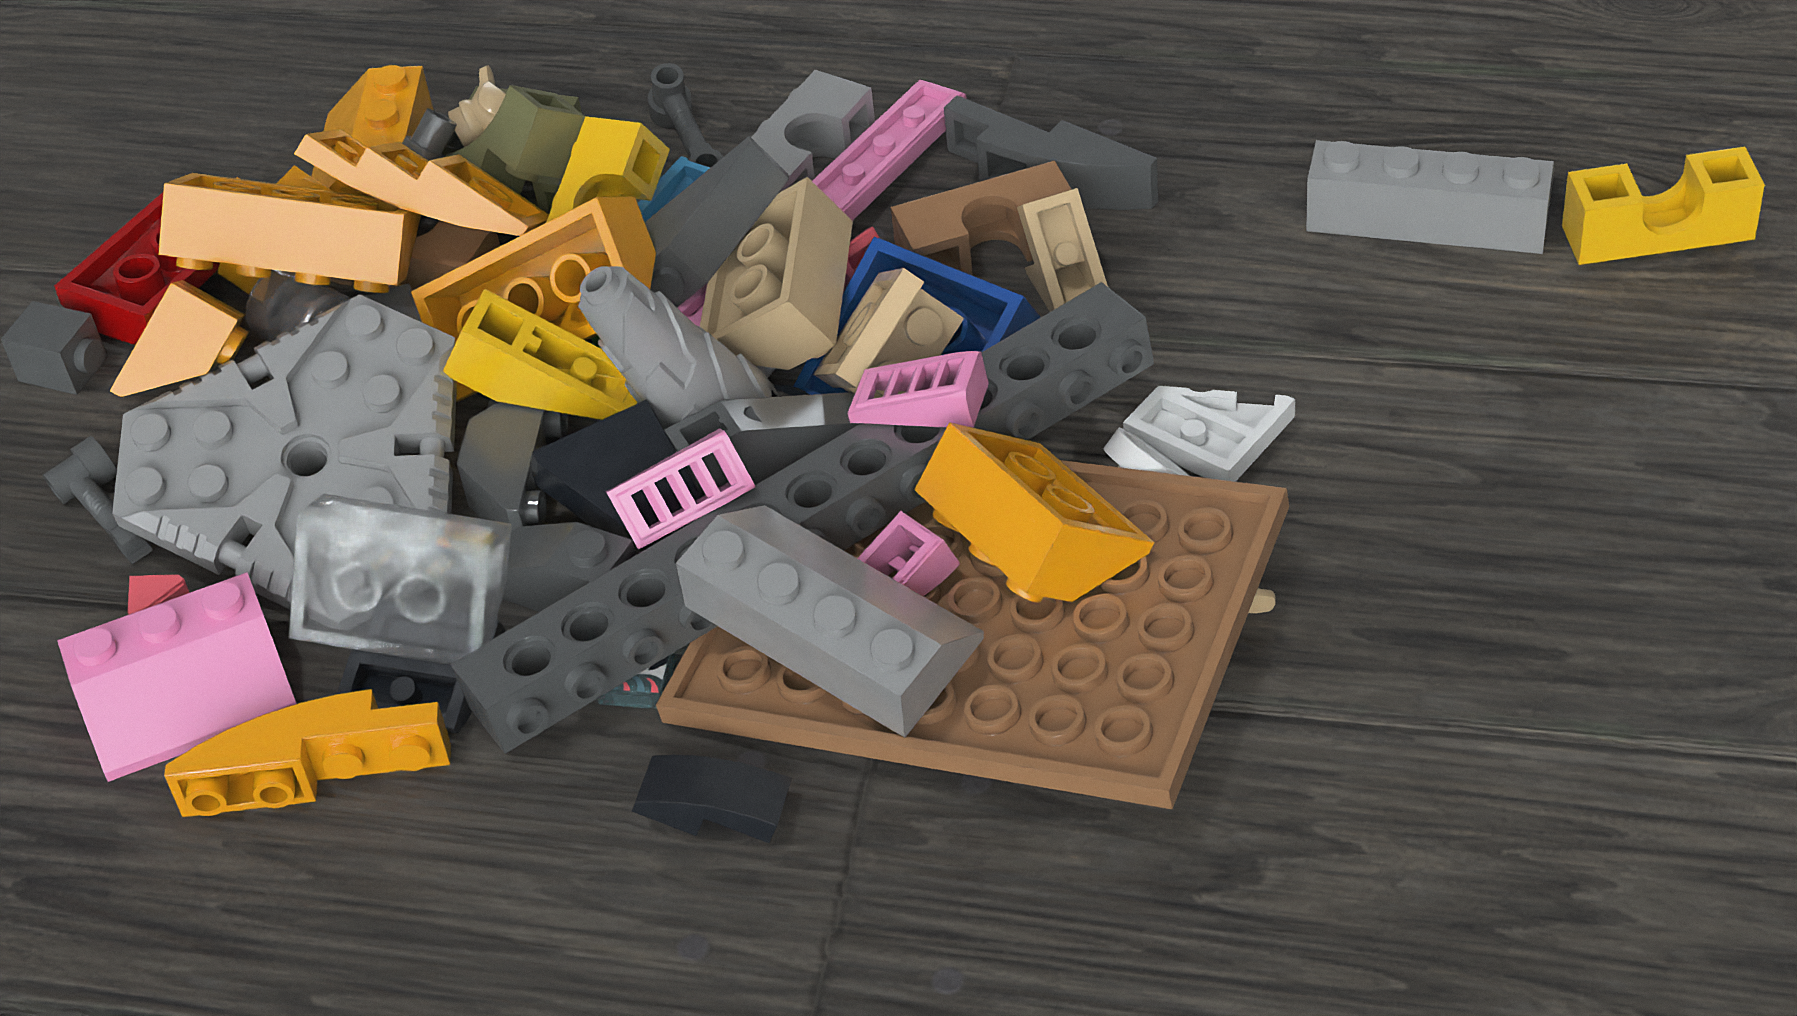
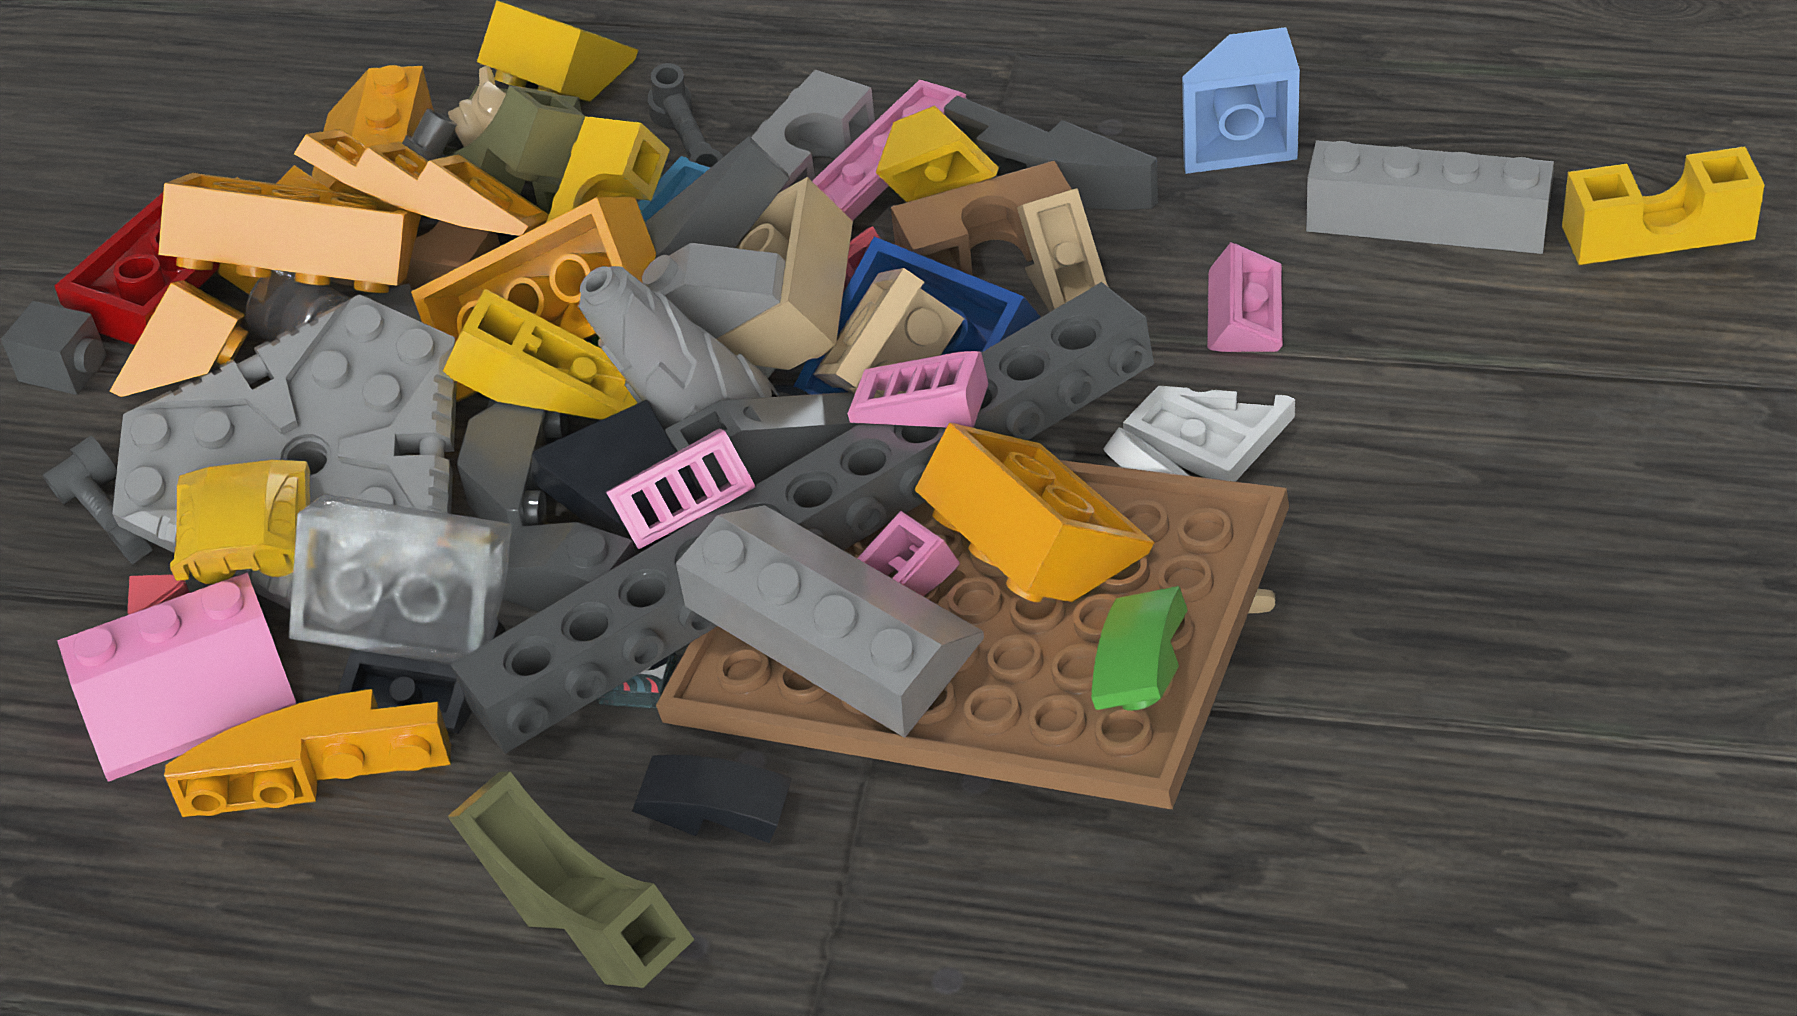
(239, 519): none -> yellow slope
(550, 54): none -> yellow slope
(555, 883): none -> olive arch
(718, 284): none -> light grey slope
(931, 156): none -> yellow slope
(1136, 650): none -> bright green slope
(1242, 103): none -> light blue slope
(1244, 302): none -> bright pink slope

